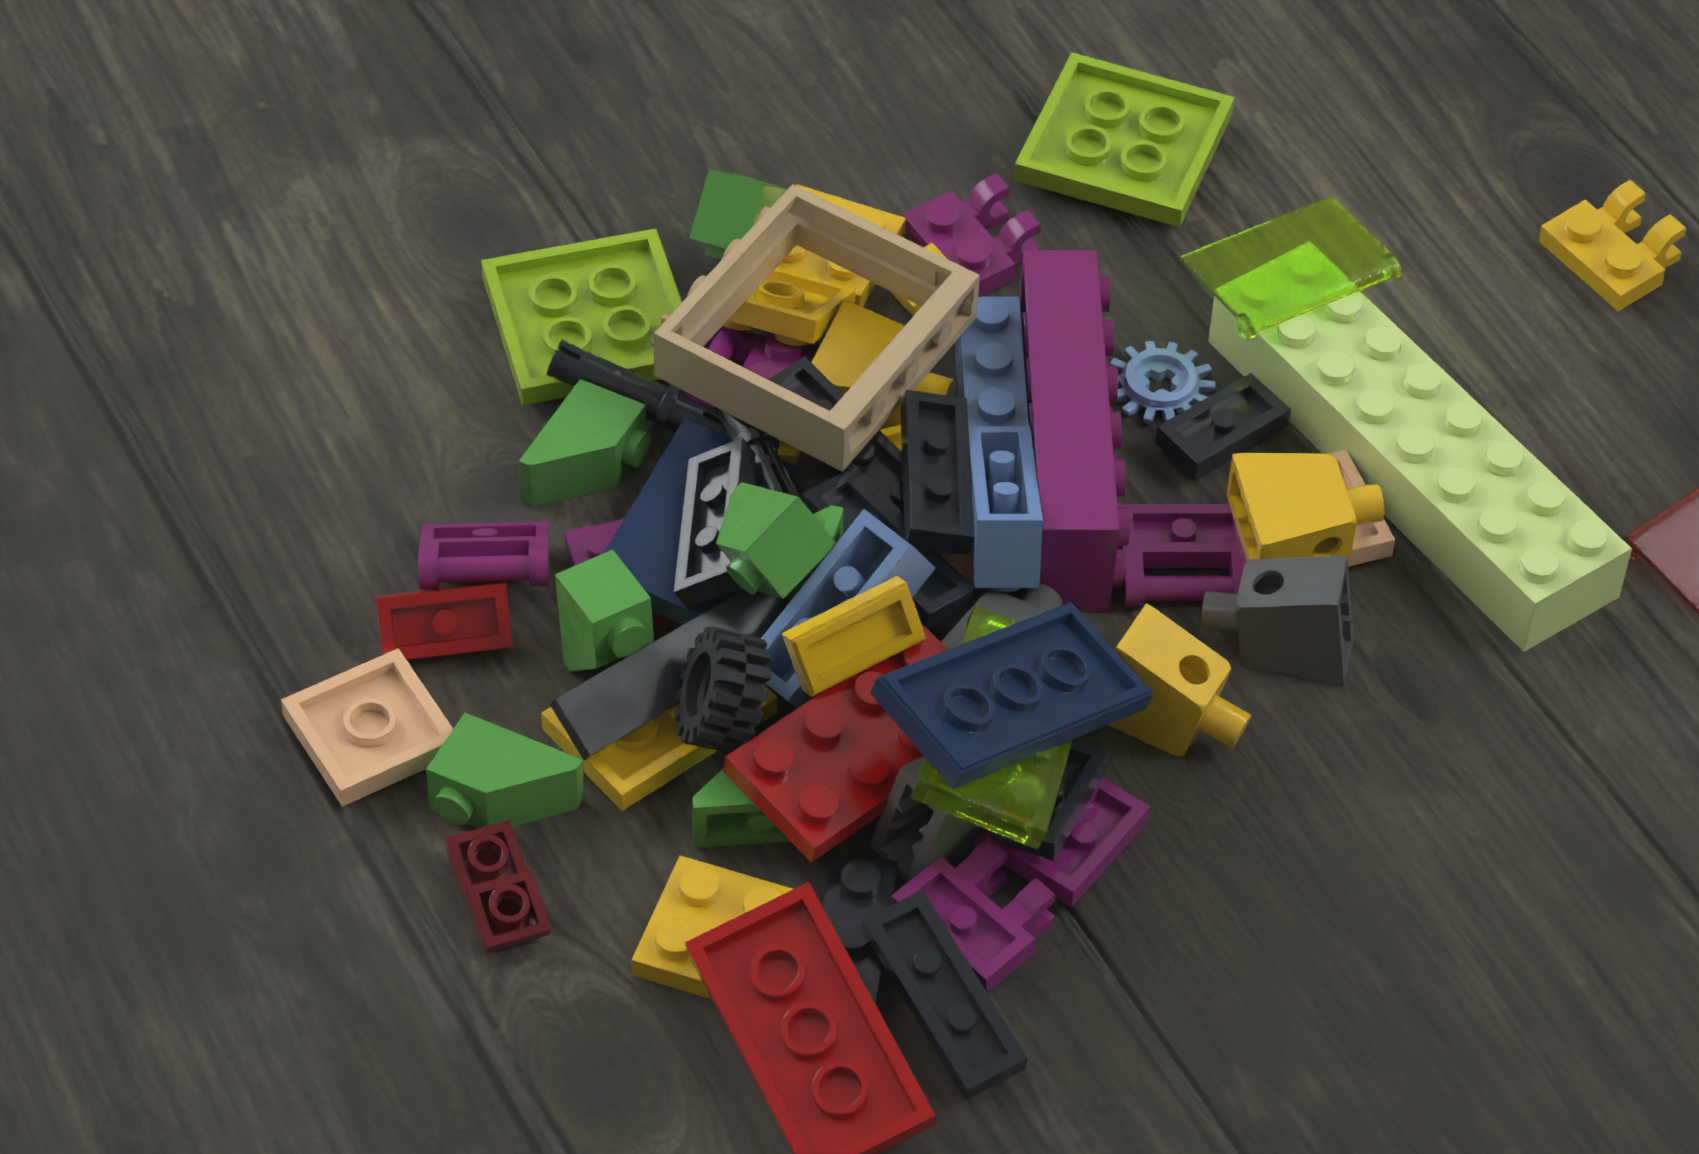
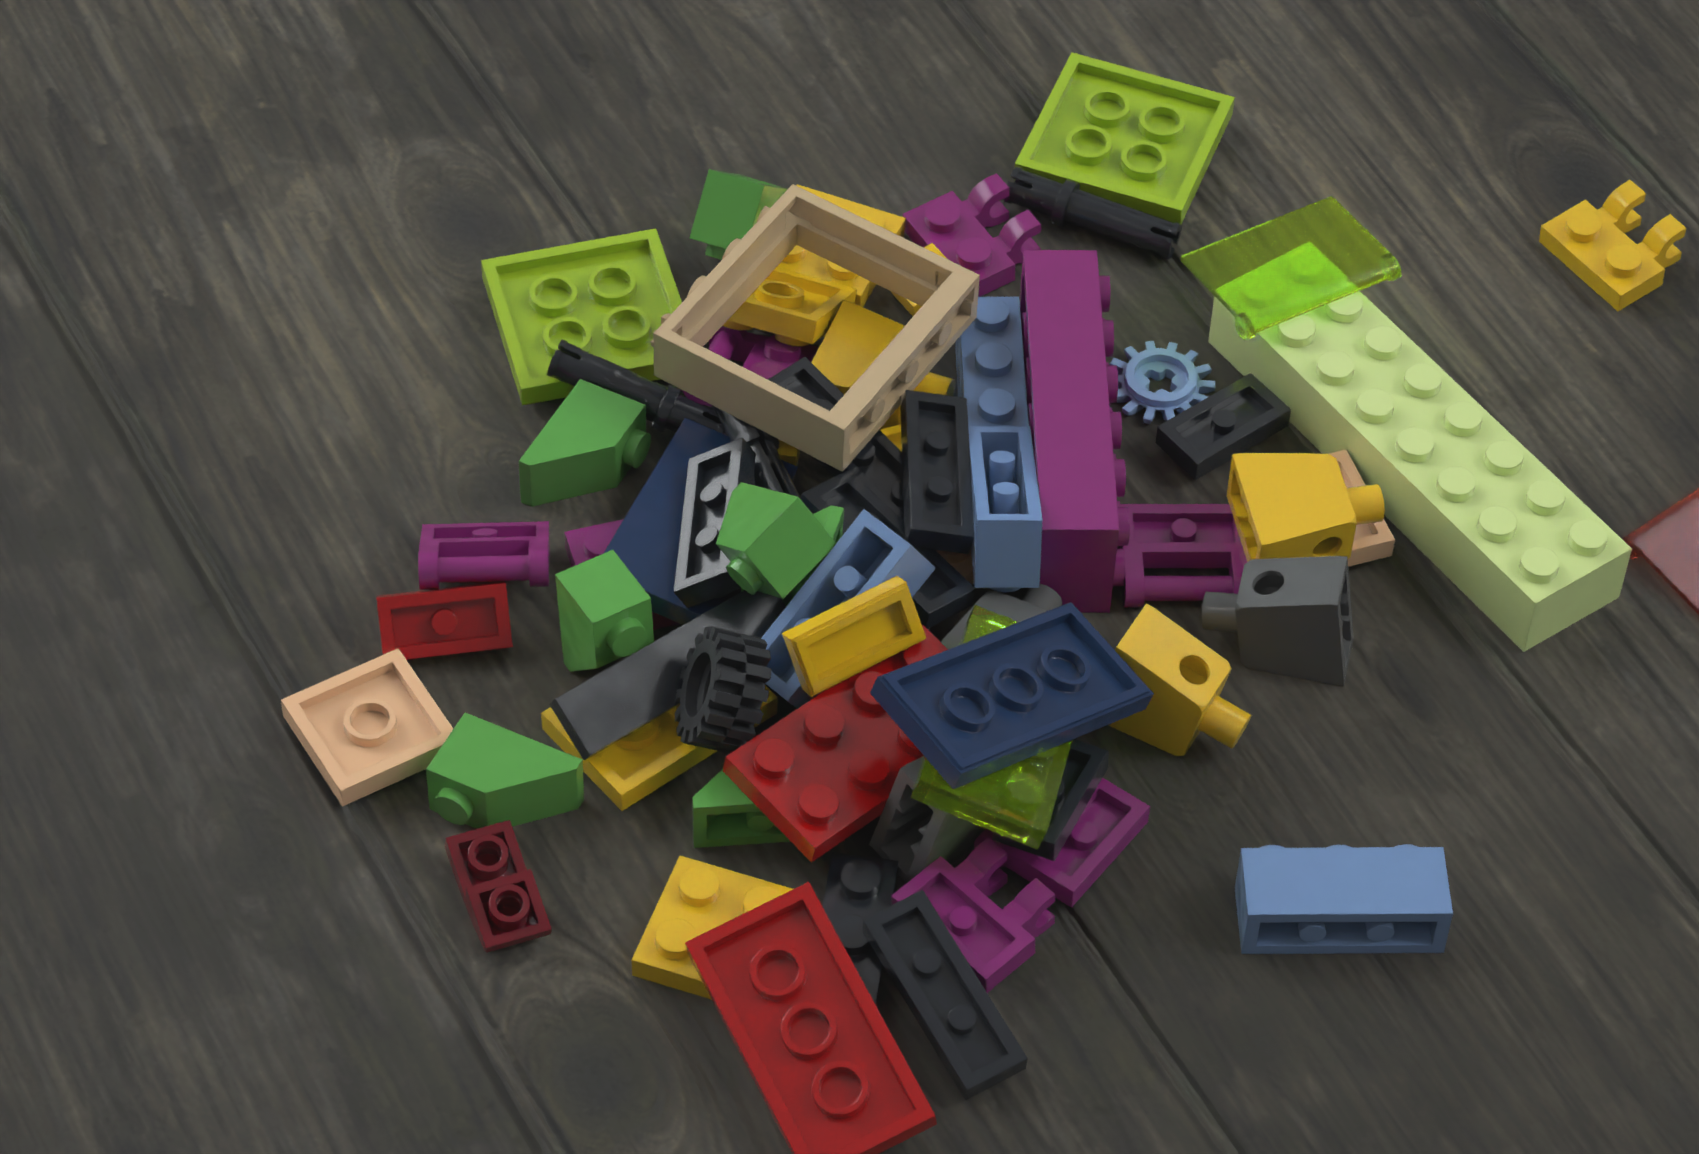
(1069, 204): none -> black pin
(1343, 900): none -> medium blue brick

